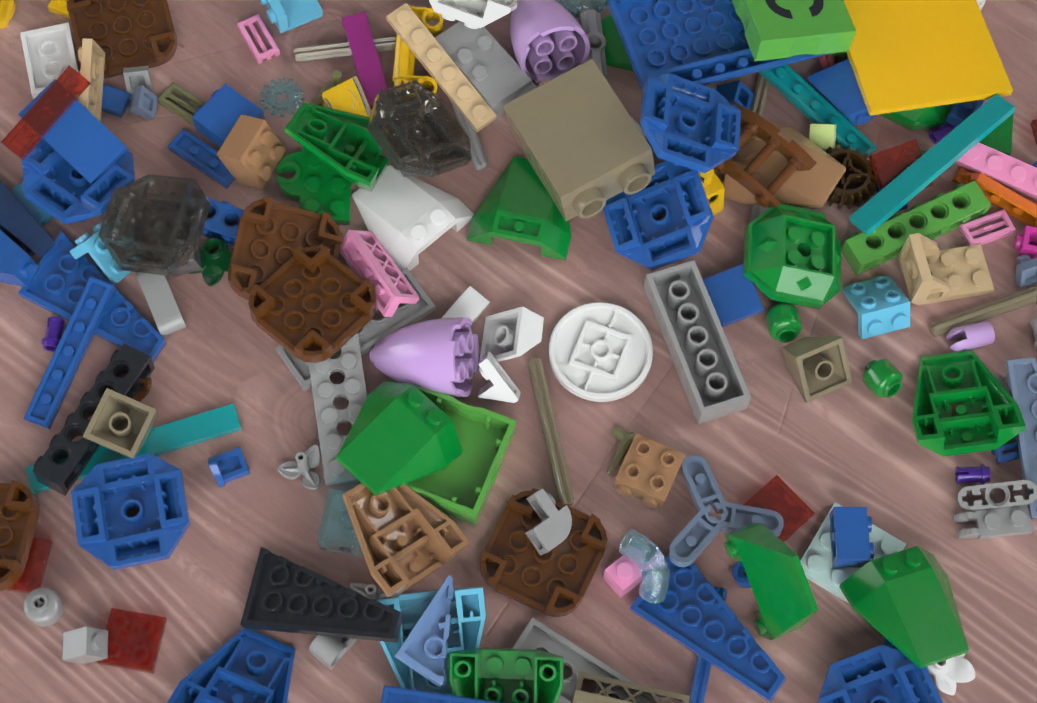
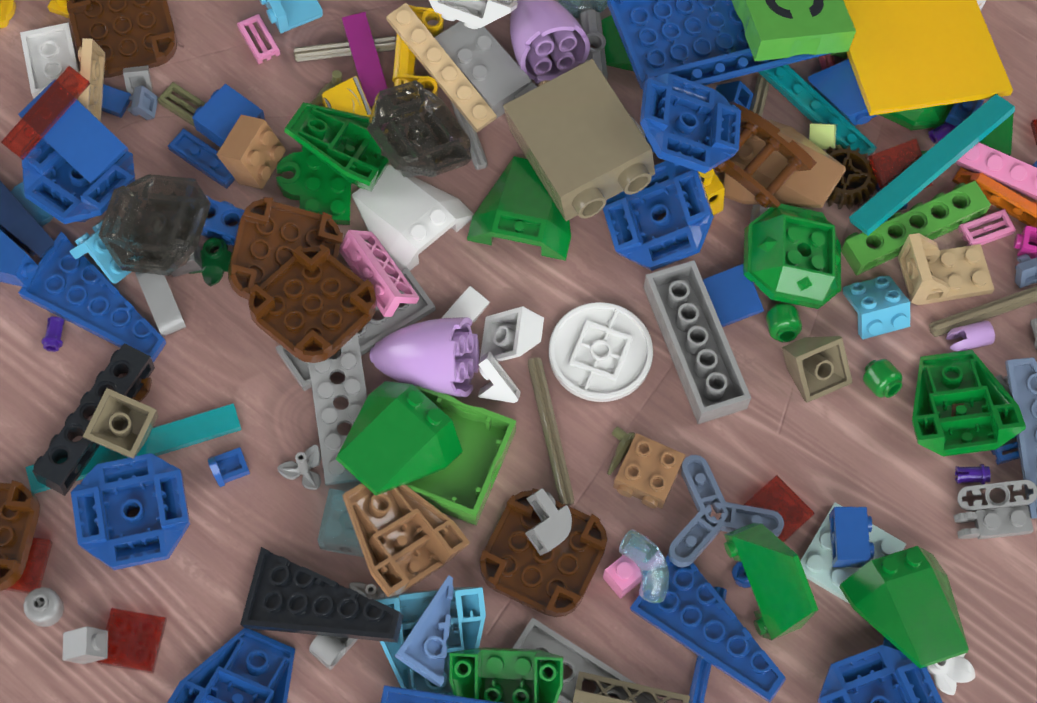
(69, 352): blue tile -> none
(282, 88): clear light blue gear -> none

